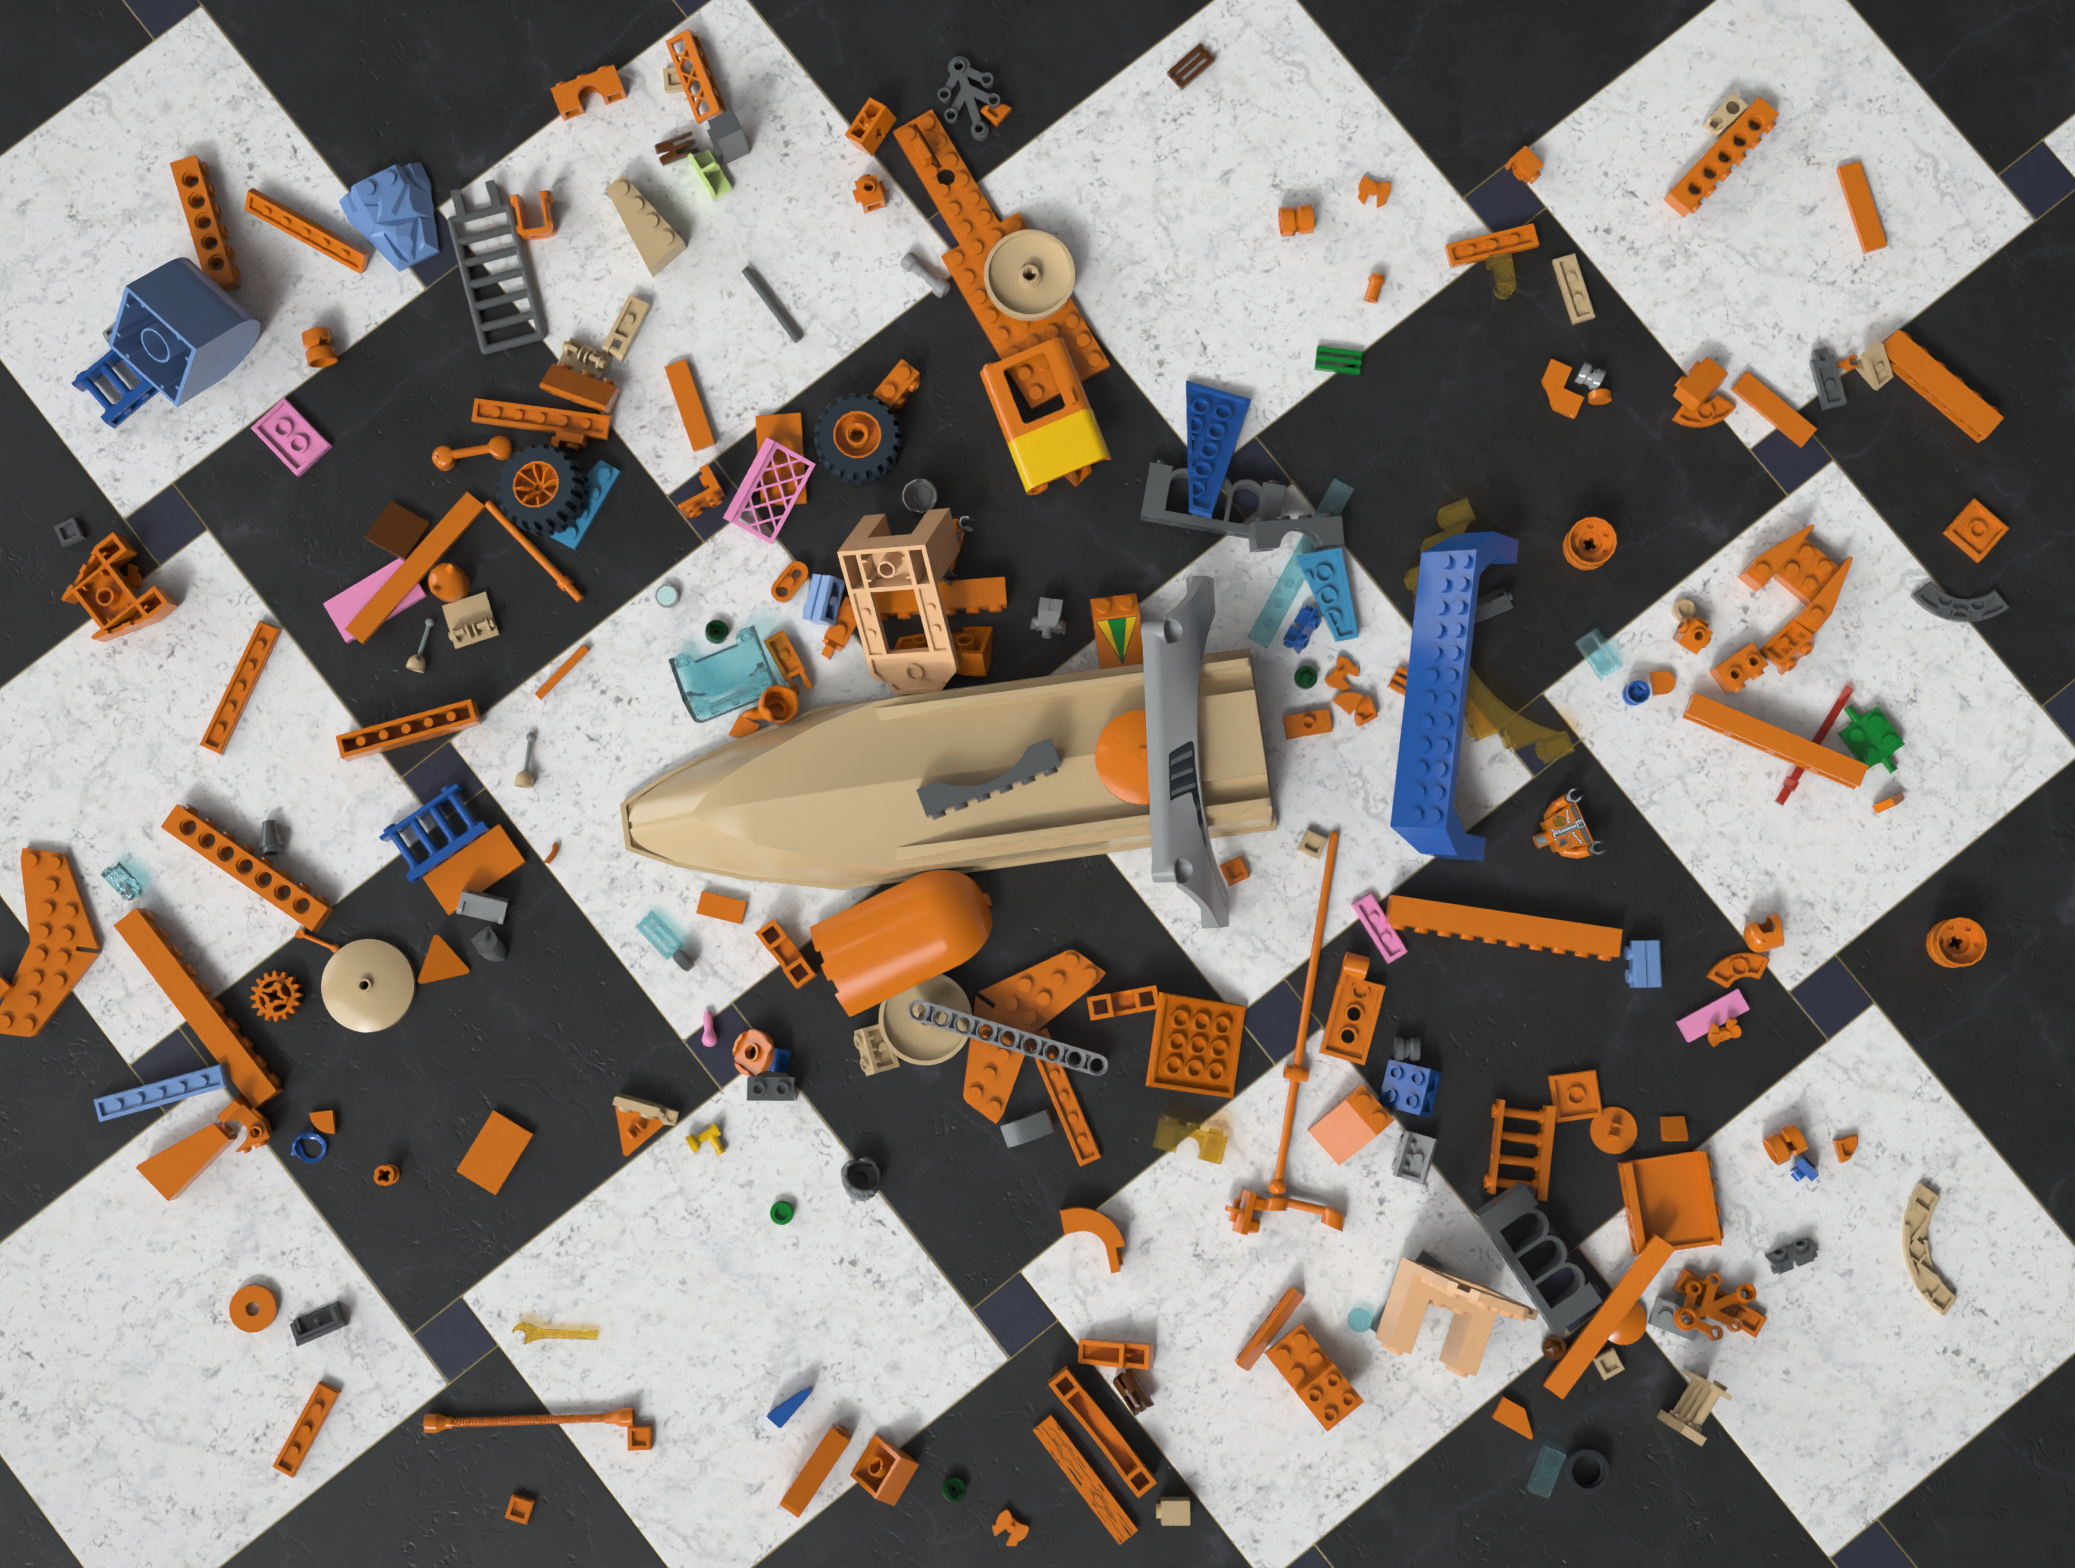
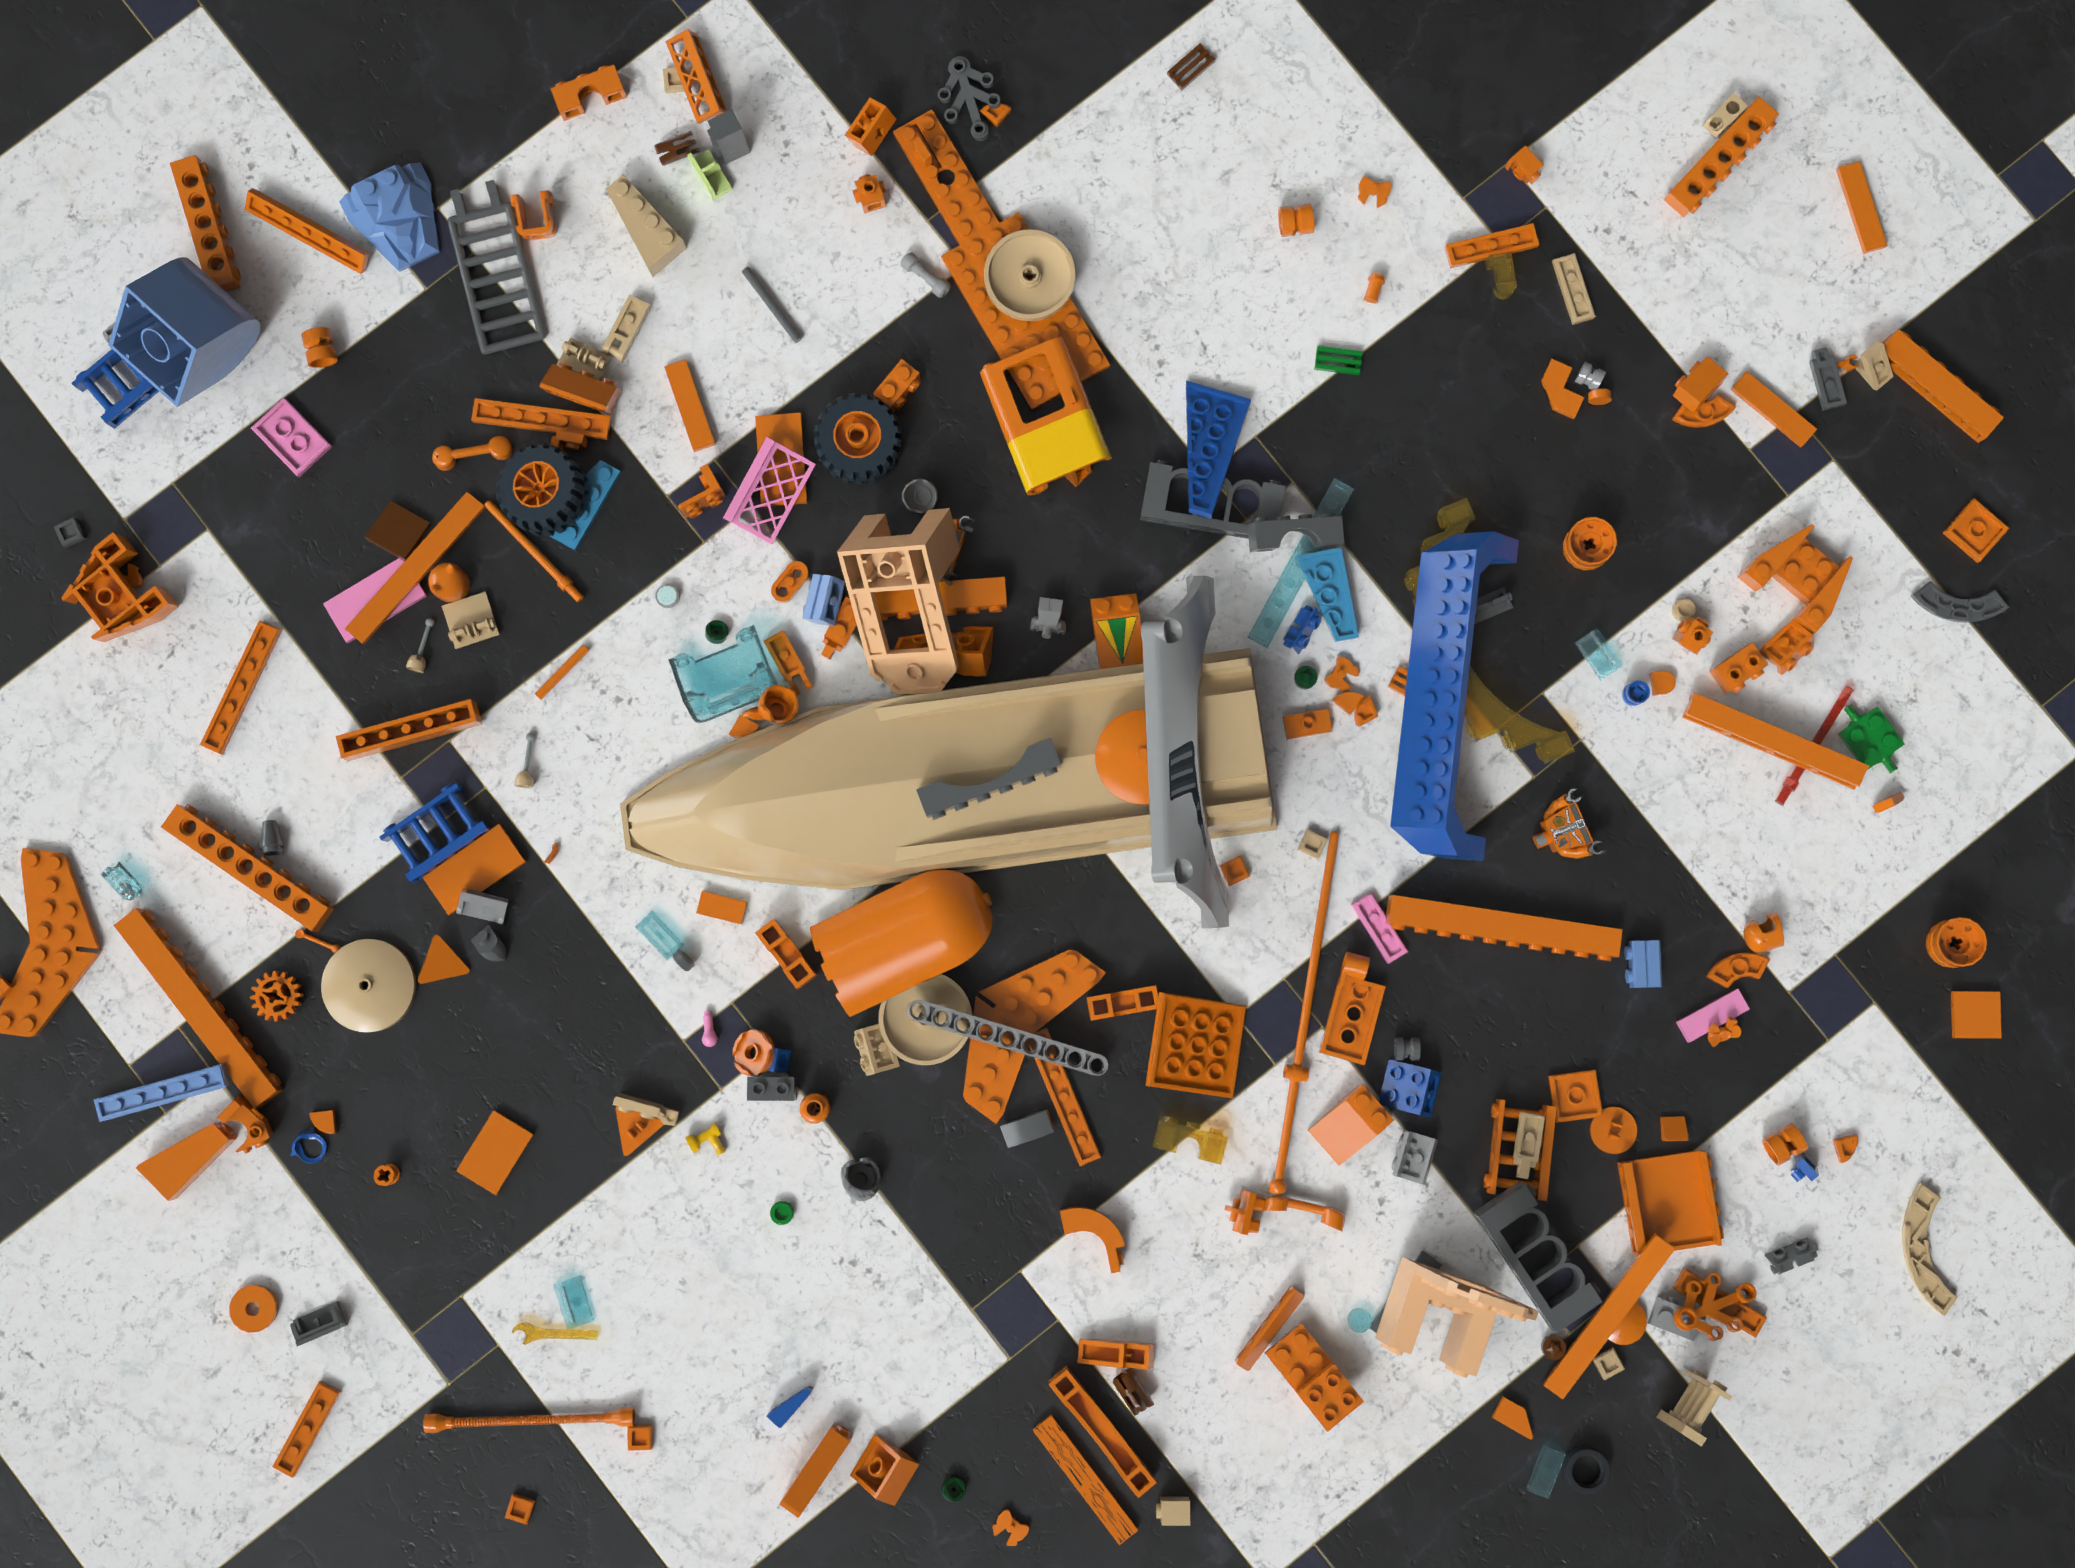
(573, 1302): none -> clear light blue slope
(810, 1115): none -> orange head
(1527, 1142): none -> tan hinge
(1976, 1014): none -> orange tile

